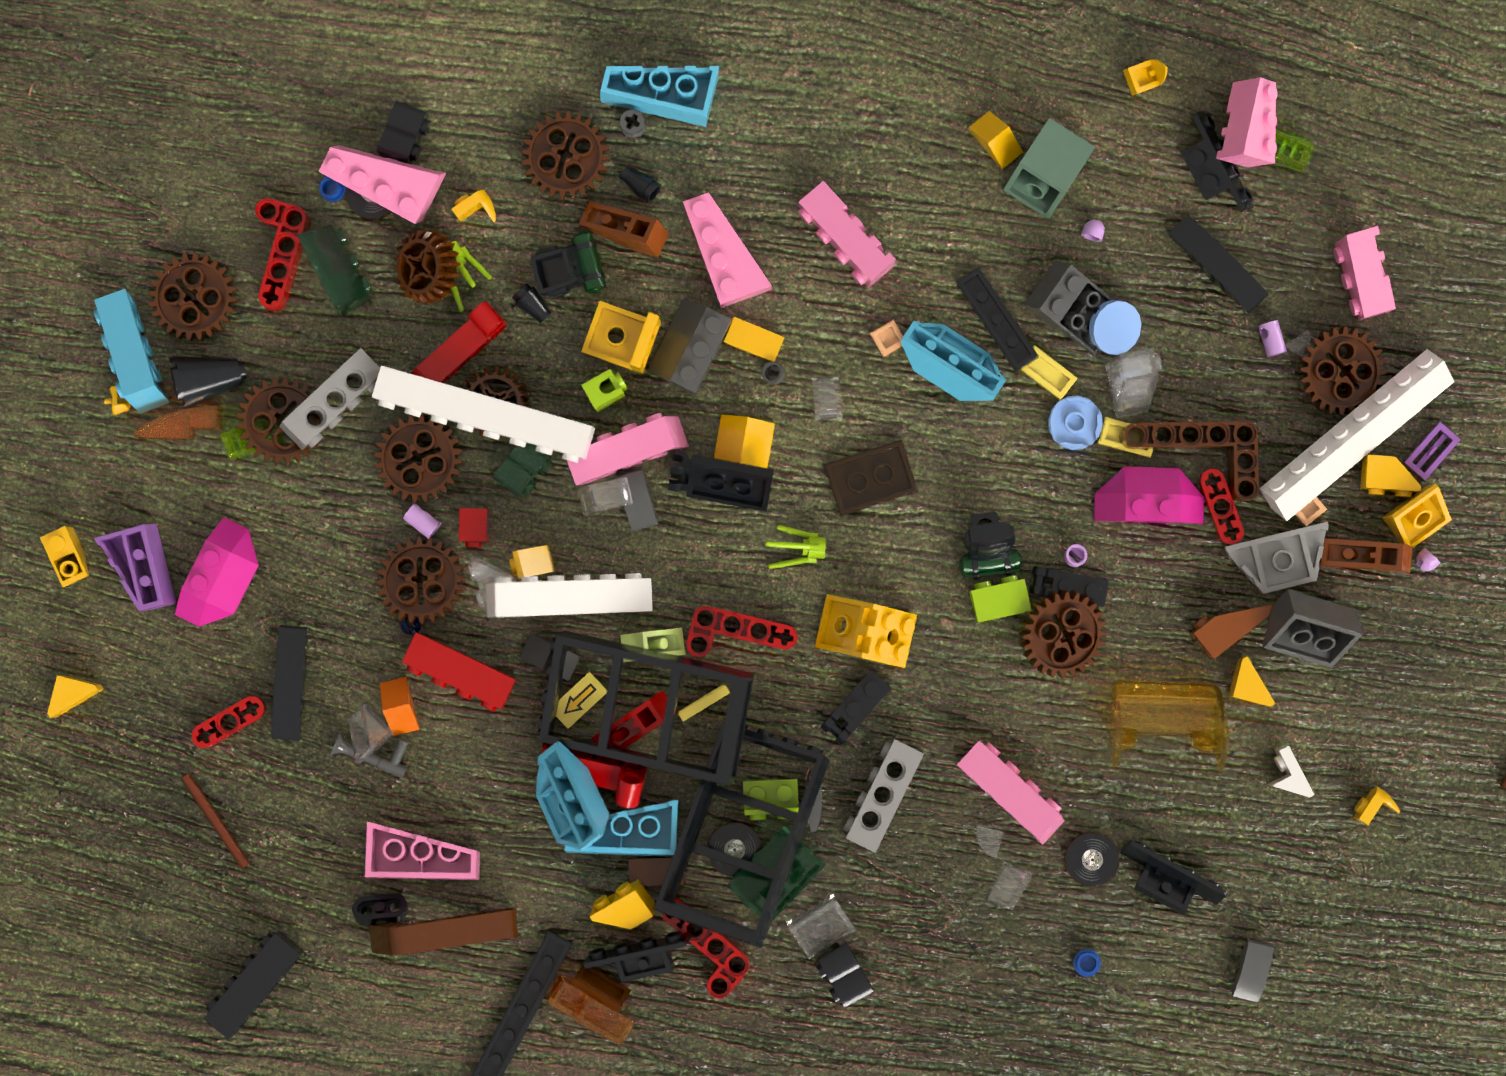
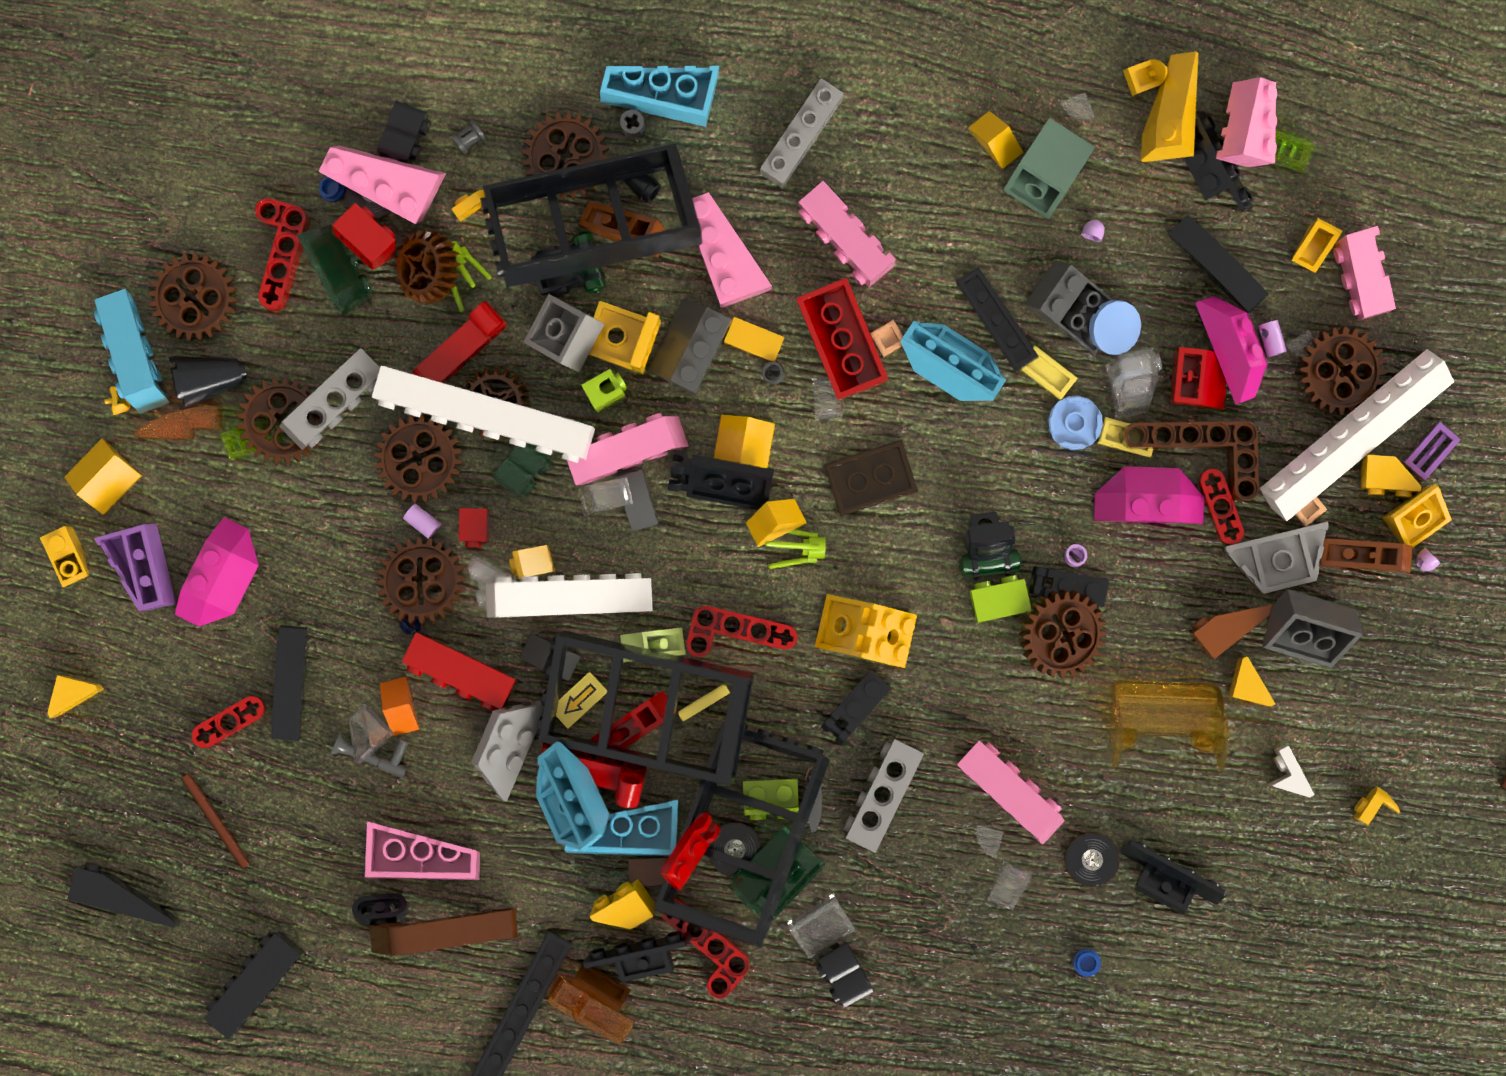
(102, 477): none -> yellow slope
(108, 892): none -> black slope
(365, 236): none -> red slope
(468, 136): none -> dark grey bush
(506, 745): none -> light grey wing
(531, 302): black cone -> none
(563, 333): none -> light grey slope
(584, 176): none -> black window
(690, 850): none -> red hinge
(775, 520): none -> yellow slope
(801, 133): none -> light grey brick
(842, 339): none -> red slope
(1078, 107): none -> clear tile
(1171, 121): none -> yellow wedge
(1197, 379): none -> red slope
(1235, 346): none -> dark pink wedge
(1253, 970): dark grey slope -> none
(1316, 244): none -> yellow slope

